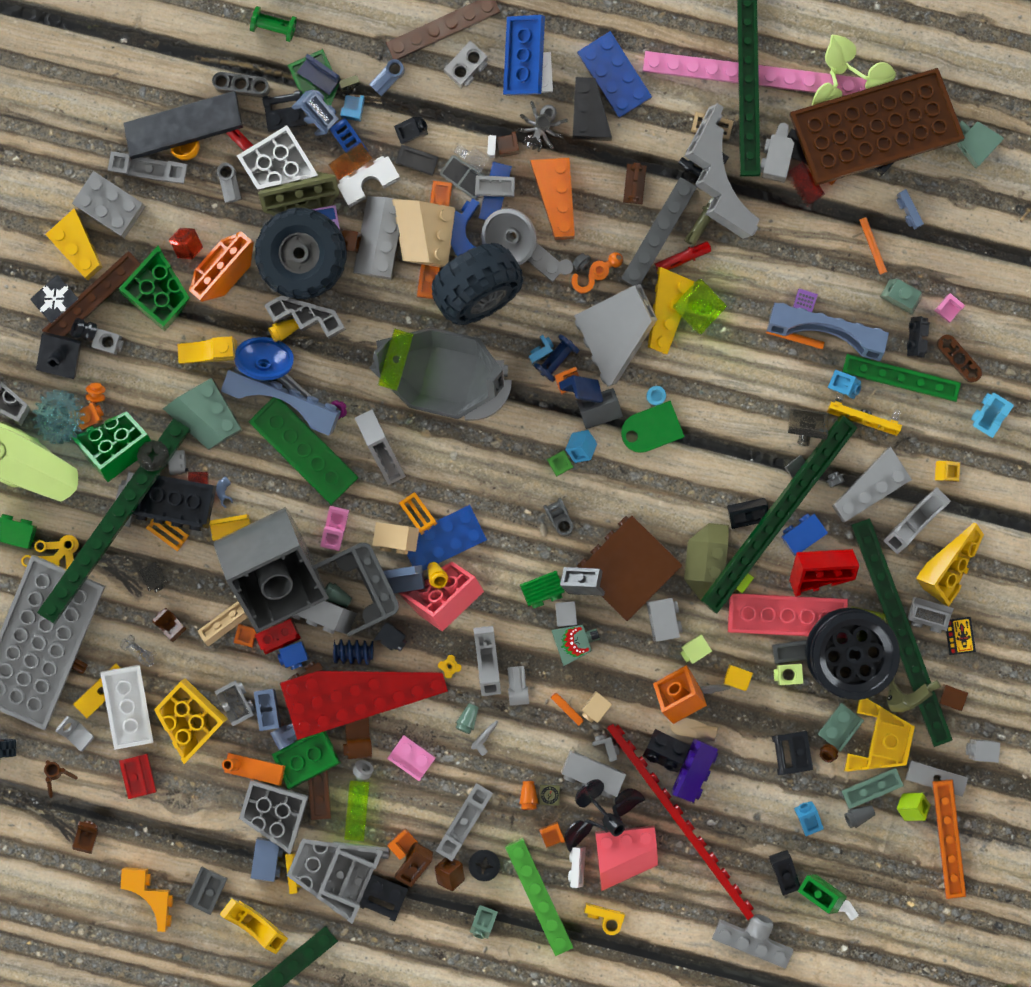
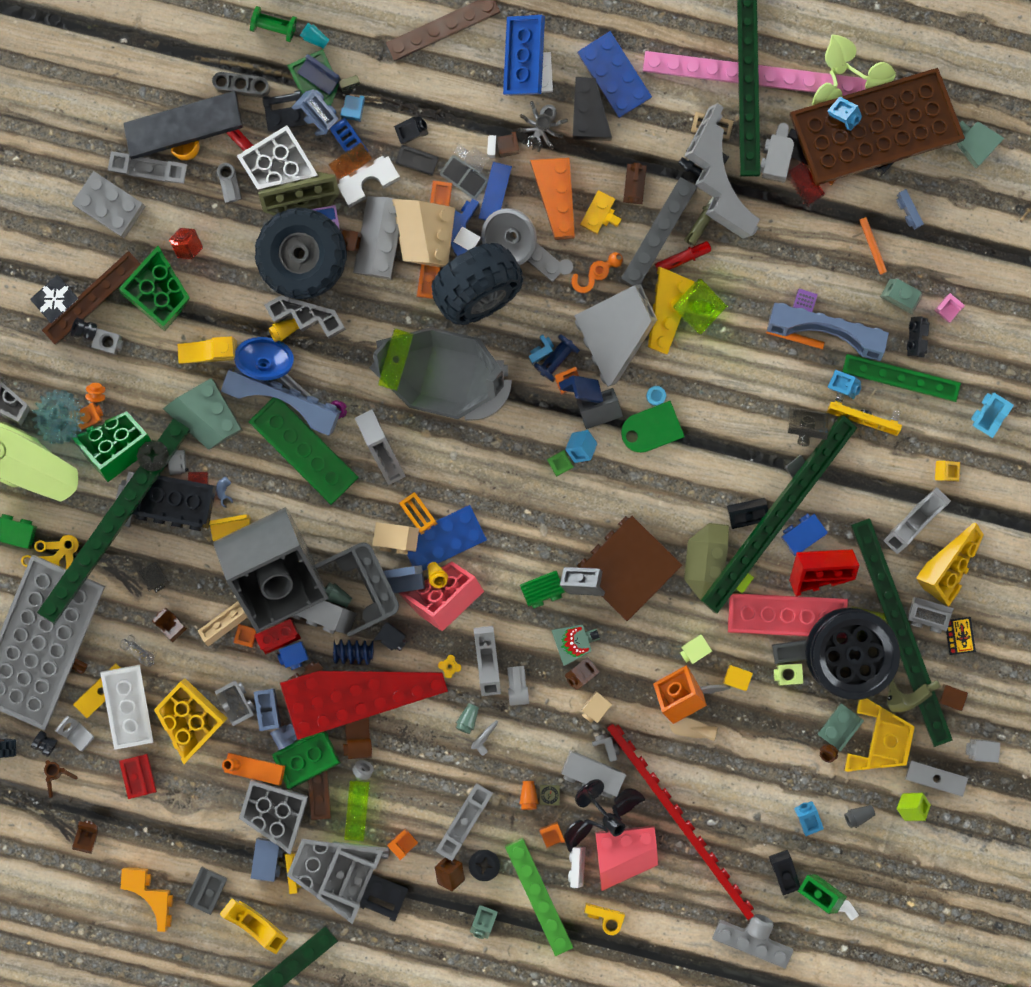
(44, 743): none -> black wheel
(58, 355): black tile -> none
(74, 243): yellow wedge -> none
(163, 538): light orange tile -> none
(222, 267): orange wedge -> none
(314, 36): none -> teal cone
(334, 528): bright pink slope -> none
(385, 78): sand blue piece -> none
(411, 758): bright pink plate -> none
(416, 863): reddish brown plate -> none
(461, 62): light grey brick -> none
(466, 238): none -> white sticker
(495, 186): light grey plate -> none
(559, 516): dark grey piece -> none
(566, 613): light grey panel -> none
(567, 708): orange tile -> none
(581, 673): none -> reddish brown bracket
(582, 262): dark grey plate -> none
(600, 213): none -> yellow hinge
(663, 619): light grey brick -> none
(666, 751): black bracket -> none
(694, 771): dark purple wedge -> none
(799, 752): black plate -> none
(835, 479): dark grey plate -> none
(846, 112): none -> dark azure bracket
(872, 788): sand green plate -> none
(875, 483): light grey wedge -> none
(949, 839): orange tile -> none
(964, 373): reddish brown beam -> none

